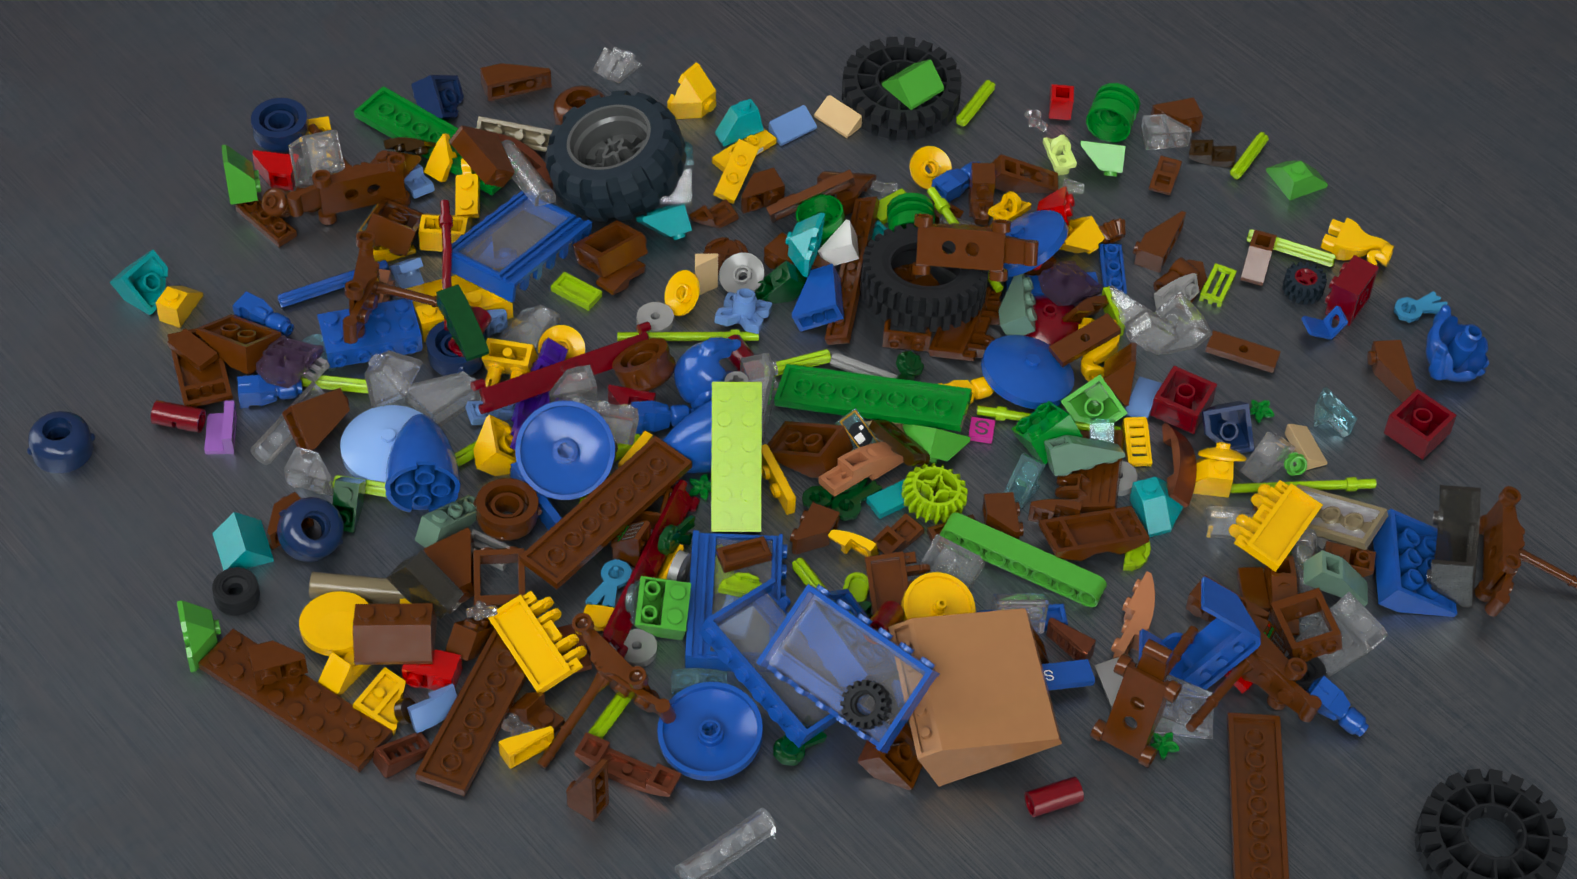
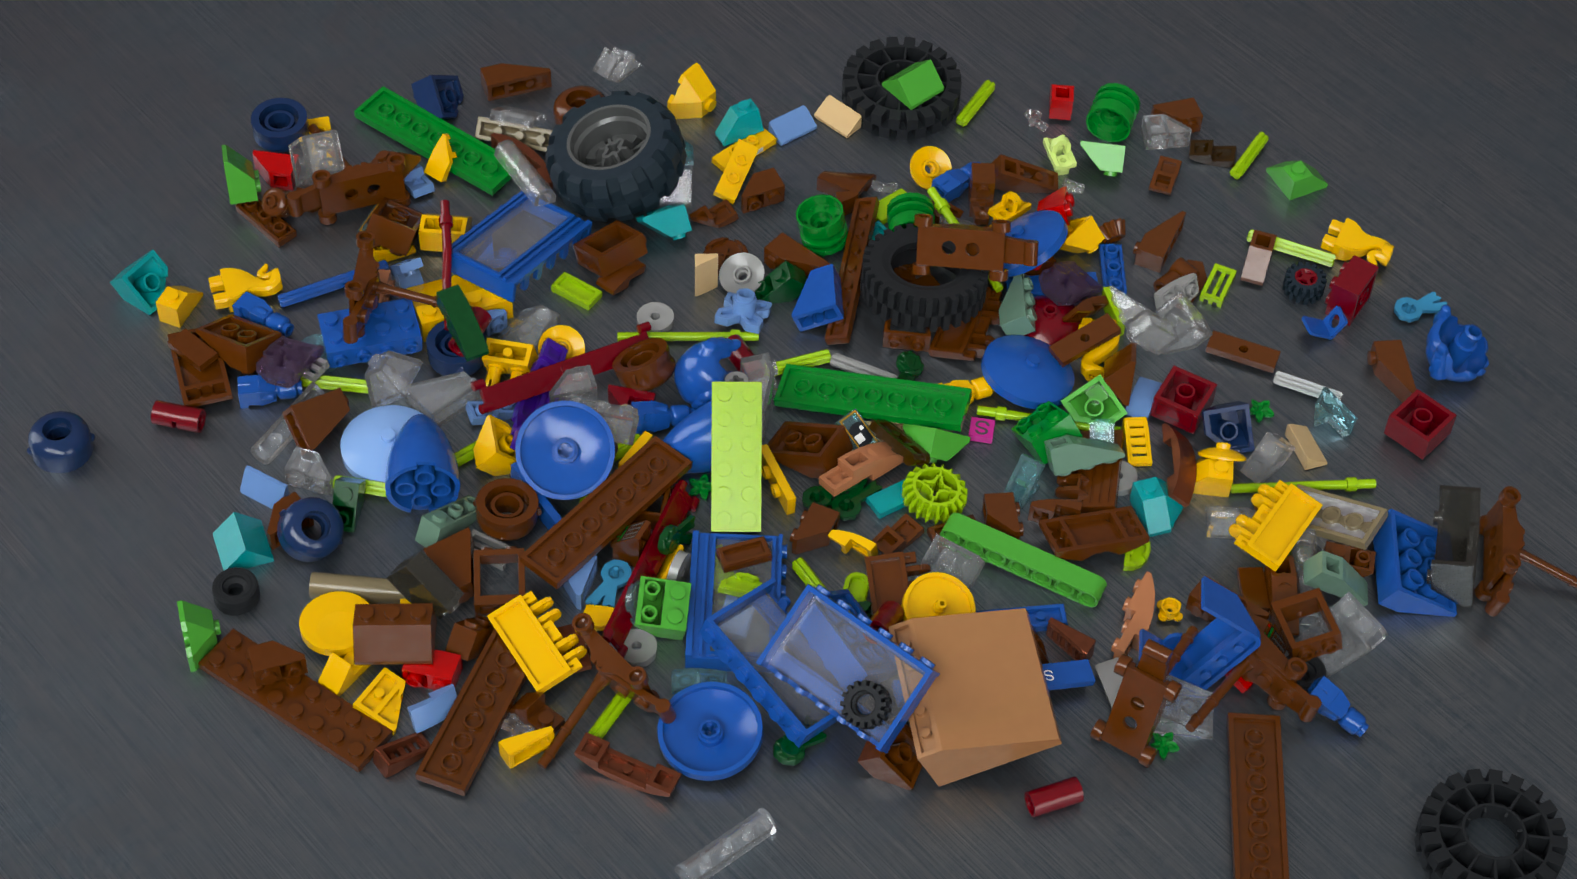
(221, 430): medium lavender panel -> none
(237, 282): none -> yellow hips
(262, 487): none -> medium blue slope
(401, 712): dark brown tile -> none
(413, 145): dark brown slope -> none
(467, 192): yellow plate -> none
(481, 611): clear piece -> none
(483, 154): reddish brown slope -> none
(518, 117): none -> clear container
(581, 582): none -> medium blue slope
(590, 792): reddish brown slope -> none
(682, 292): yellow dish -> none
(805, 242): teal slope -> none
(828, 186): reddish brown hinge -> none
(841, 246): white slope -> none
(1034, 603): clear slope -> none
(1169, 604): none -> yellow plate
(1300, 466): bright green plate -> none
(1302, 385): none -> light grey axle

